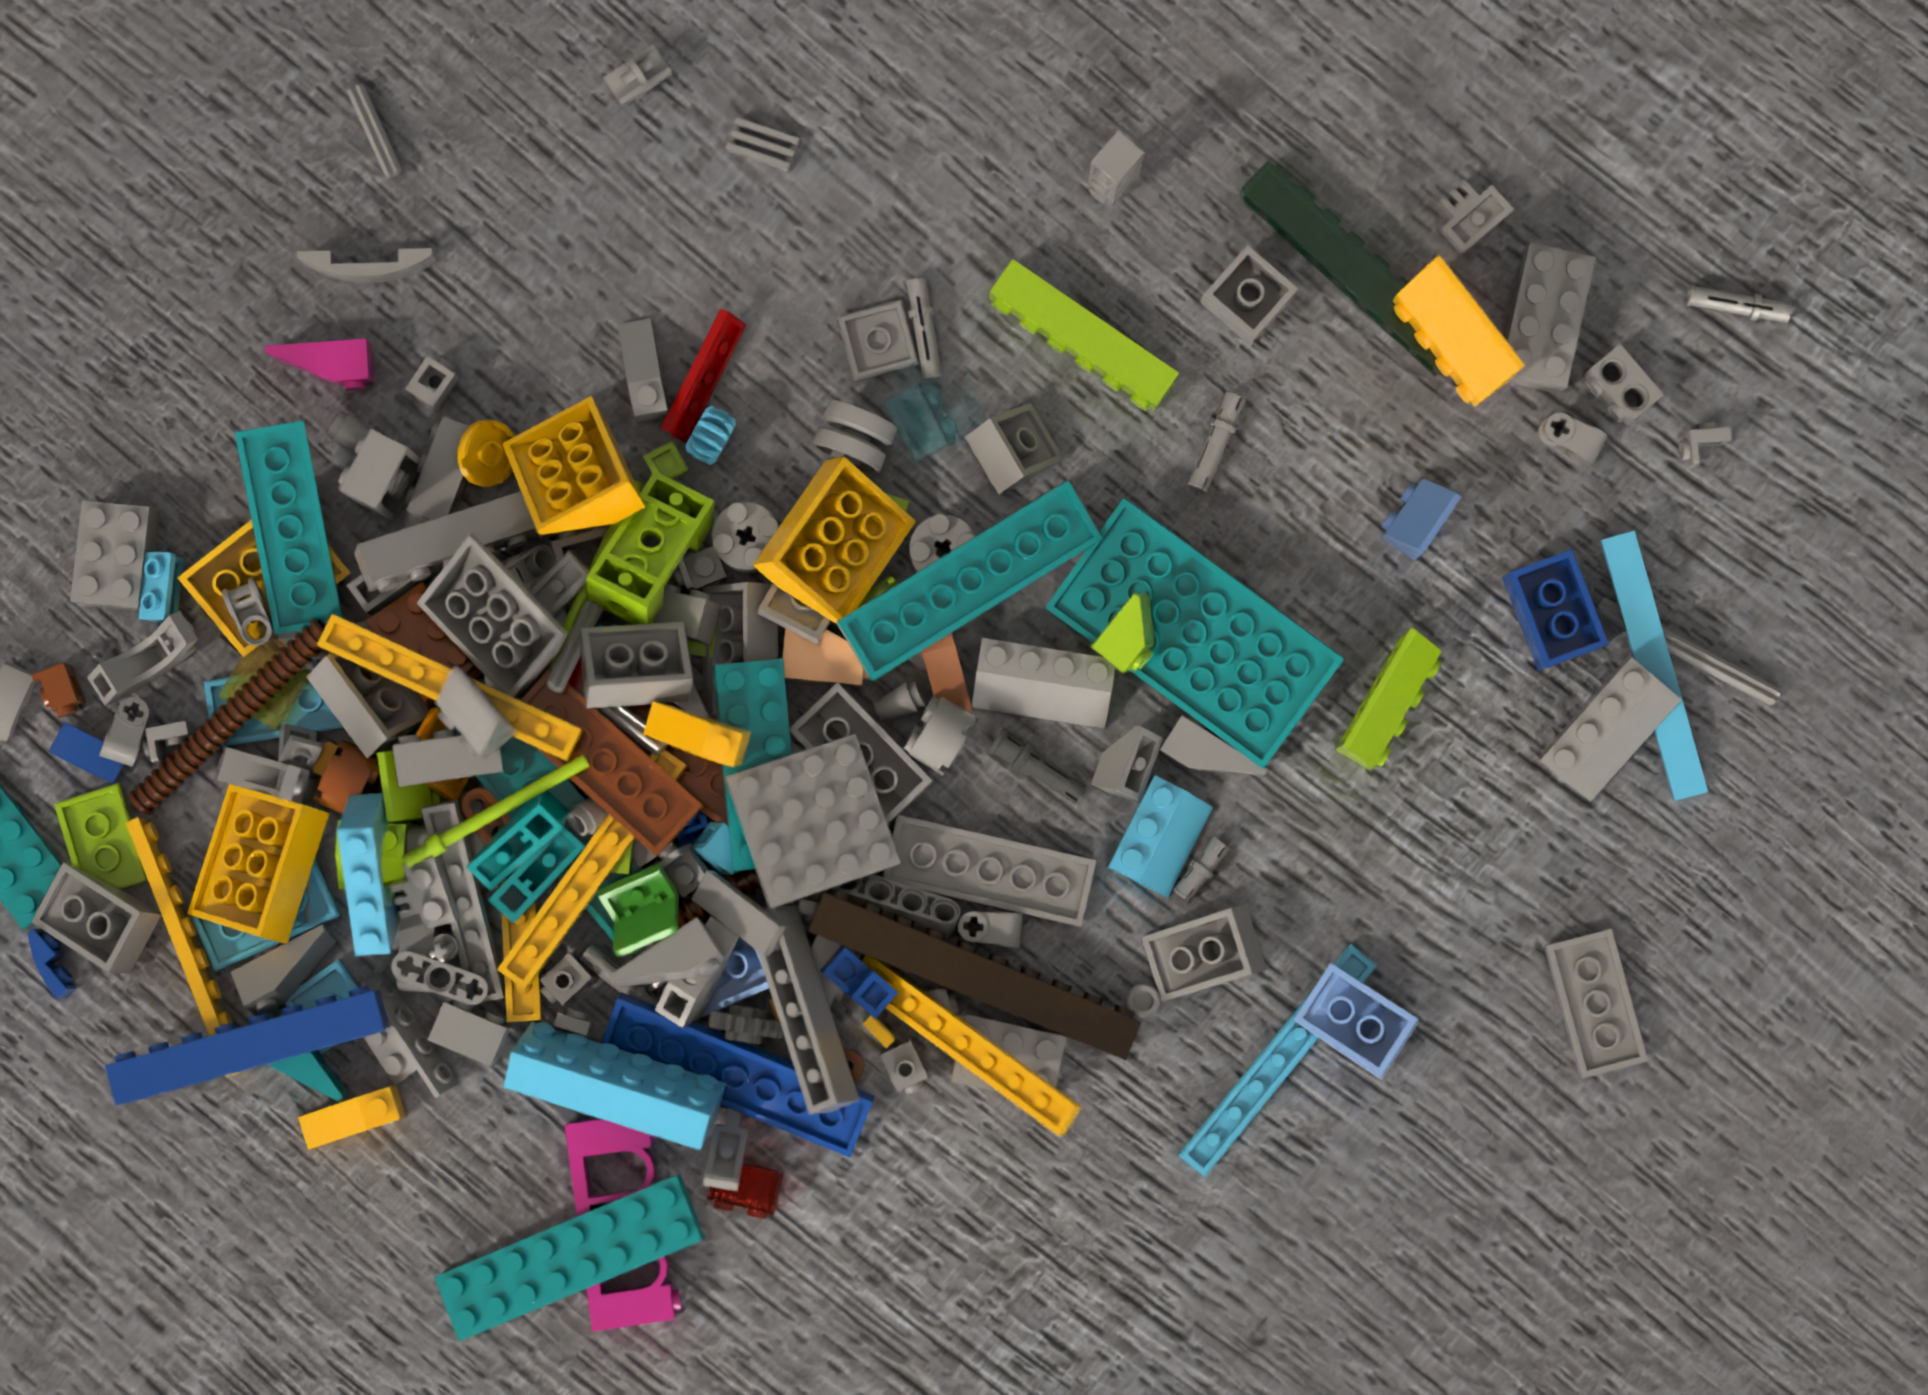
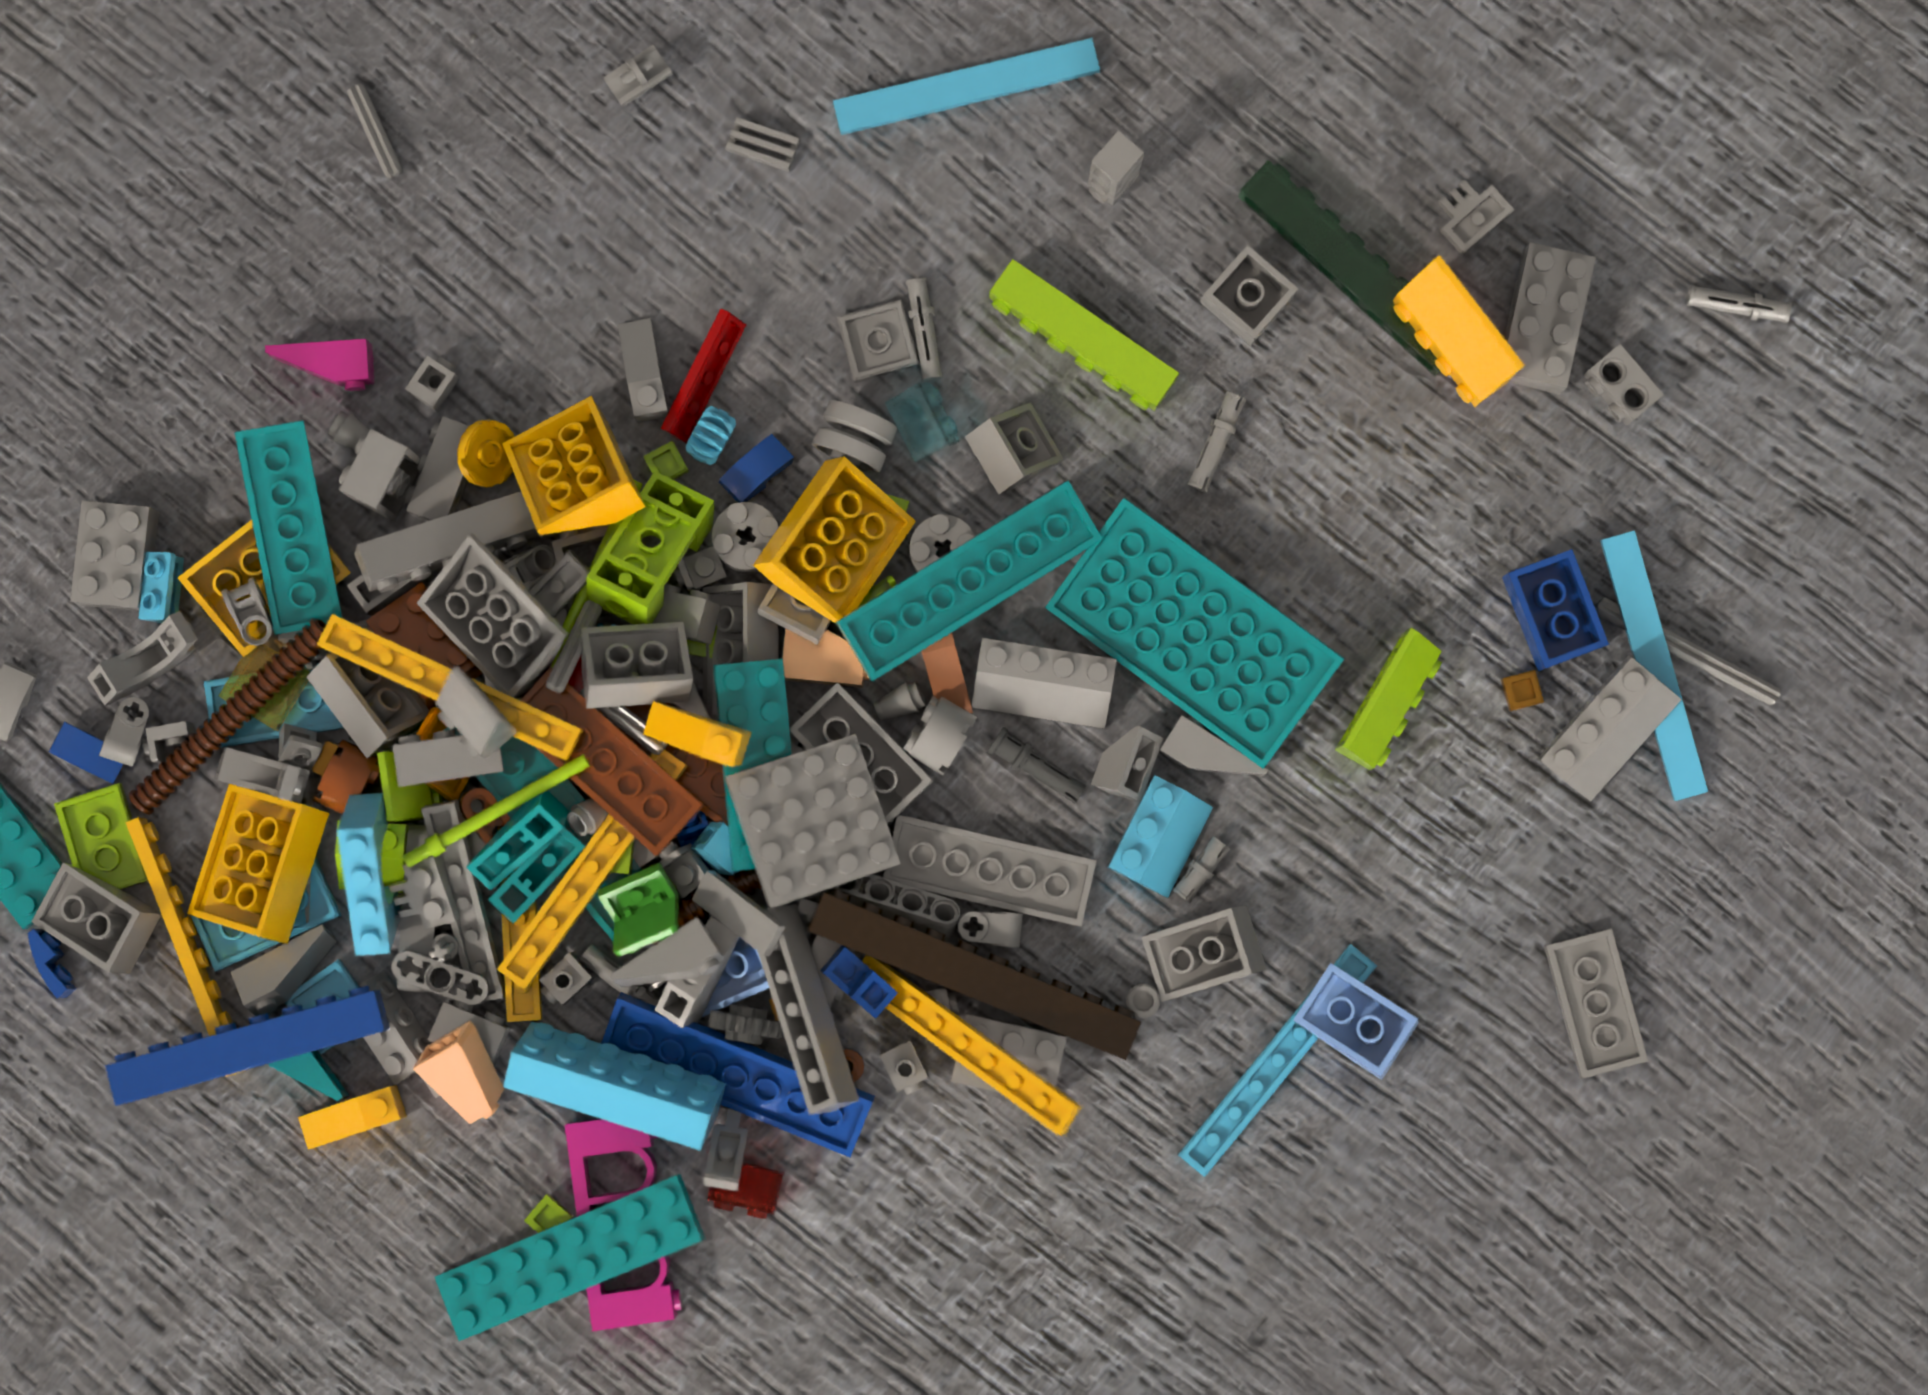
(60, 689): dark orange brick -> none
(409, 263): light grey slope -> none
(462, 1073): none -> light nougat slope
(547, 1214): none -> lime plate
(574, 1021): light grey plate -> none
(755, 468): none -> blue slope
(880, 1031): yellow tile -> none
(966, 86): none -> medium azure tile
(1129, 635): lime slope -> none
(1420, 517): medium blue slope -> none
(1522, 690): none -> pearl gold tile
(1578, 440): light grey piece -> none
(1707, 435): light grey bracket -> none

